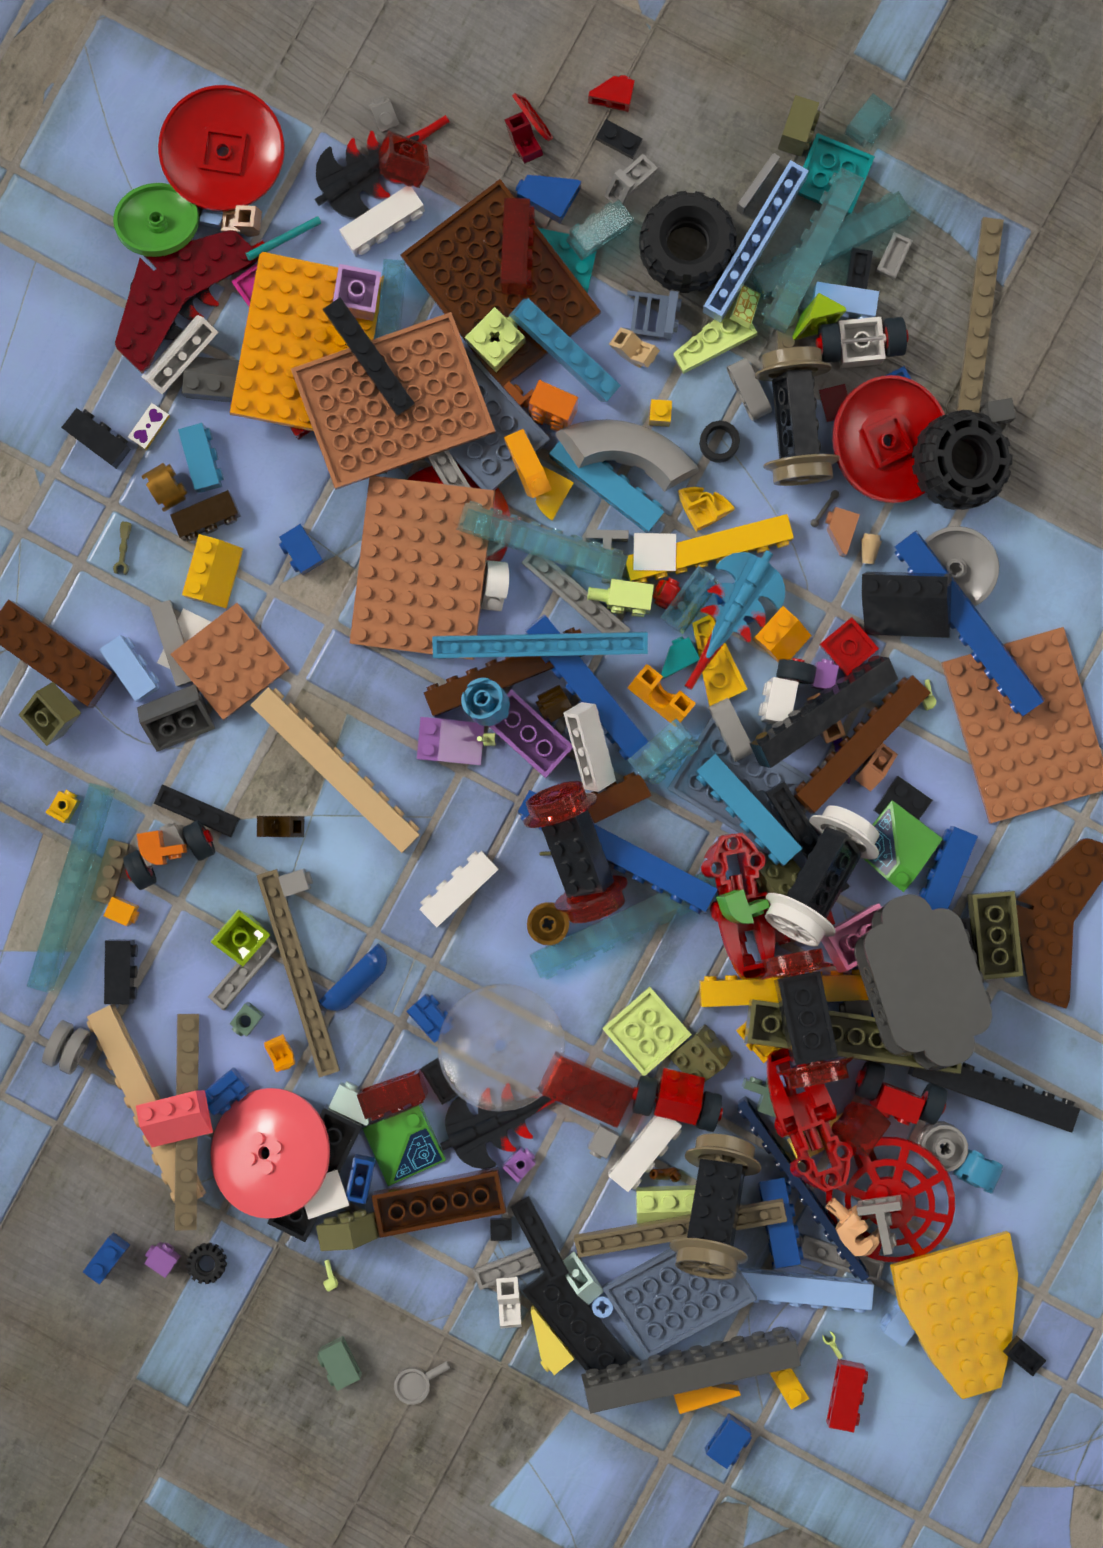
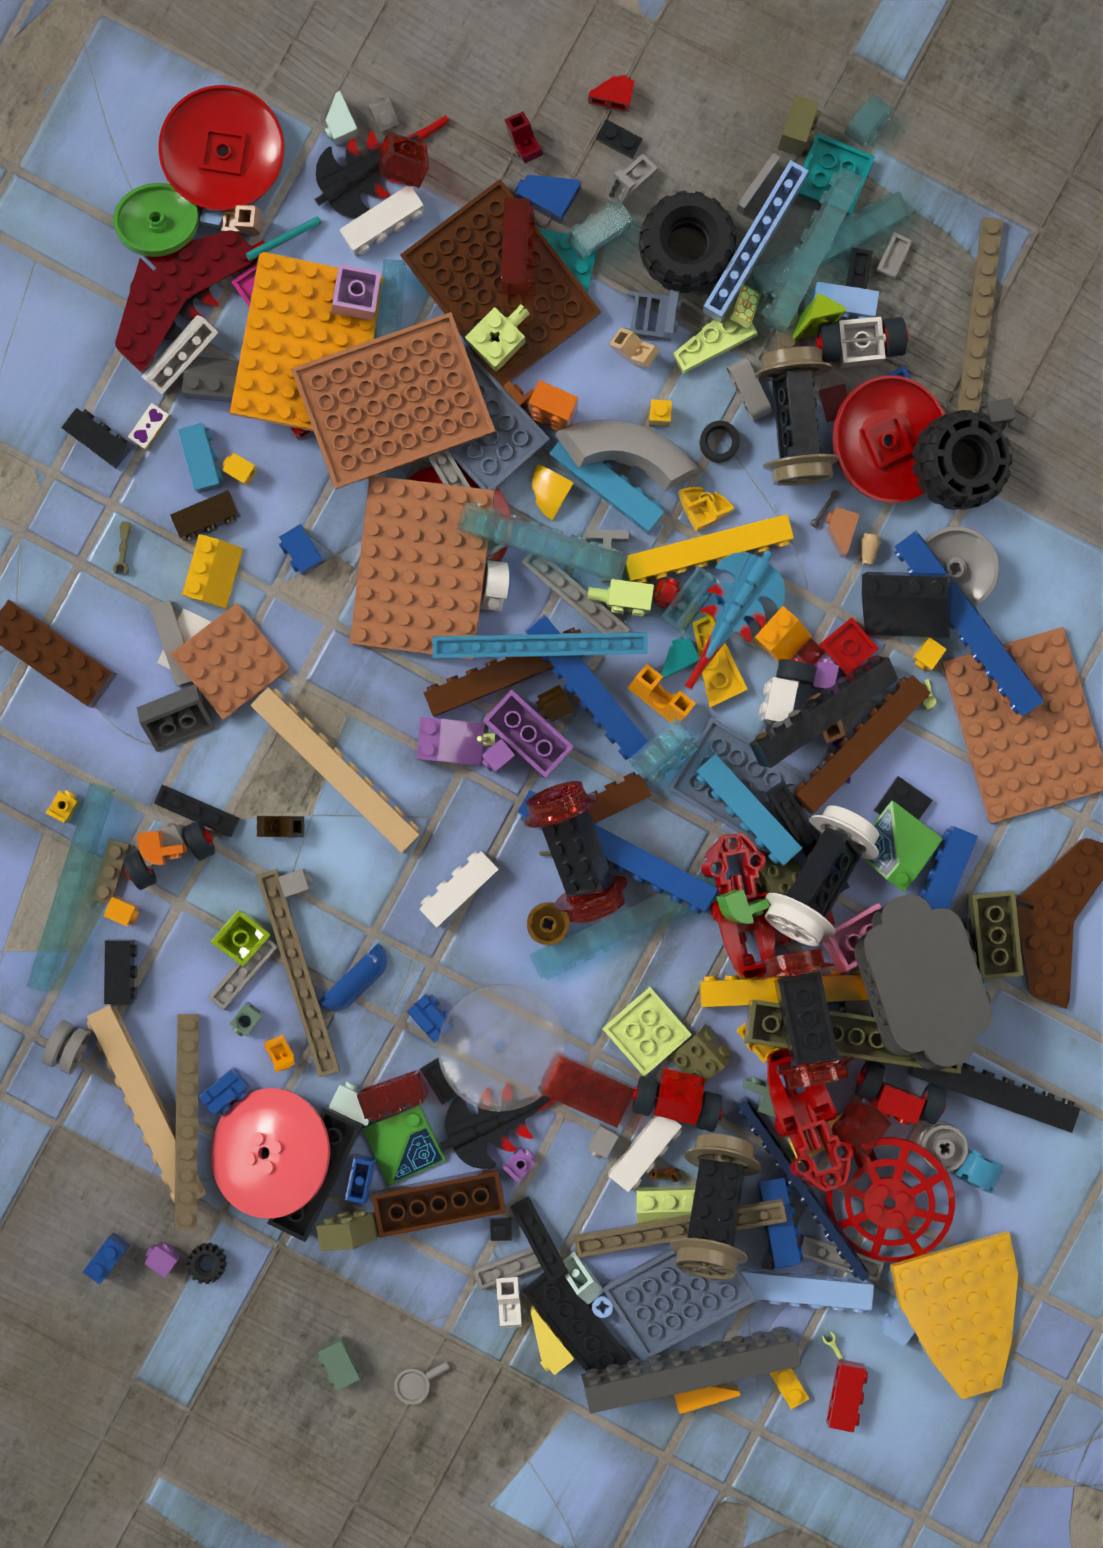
(49, 713): olive brick -> none
(130, 668): light blue brick -> none
(164, 486): pearl gold brick -> none
(175, 1118): coral slope -> none
(239, 469): none -> yellow brick
(328, 1198): white sticker -> none
(332, 1282): yellowish green hand -> none
(340, 122): none -> light aqua slope
(368, 357): black plate -> none
(485, 702): dark azure brick -> none
(497, 756): none -> medium lavender brick
(527, 464): light orange slope -> none
(533, 116): red window -> none
(564, 350): dark azure brick -> none
(589, 746): white brick -> none
(654, 552): white sticker -> none
(728, 1441): blue brick -> none
(731, 729): light grey beam -> none
(810, 652): none -> clear red slope
(850, 1229): light nougat piece -> none
(876, 767): nougat slope -> none
(882, 1209): light grey bracket -> none
(928, 654): none -> yellow brick
(1024, 1355): black plate -> none

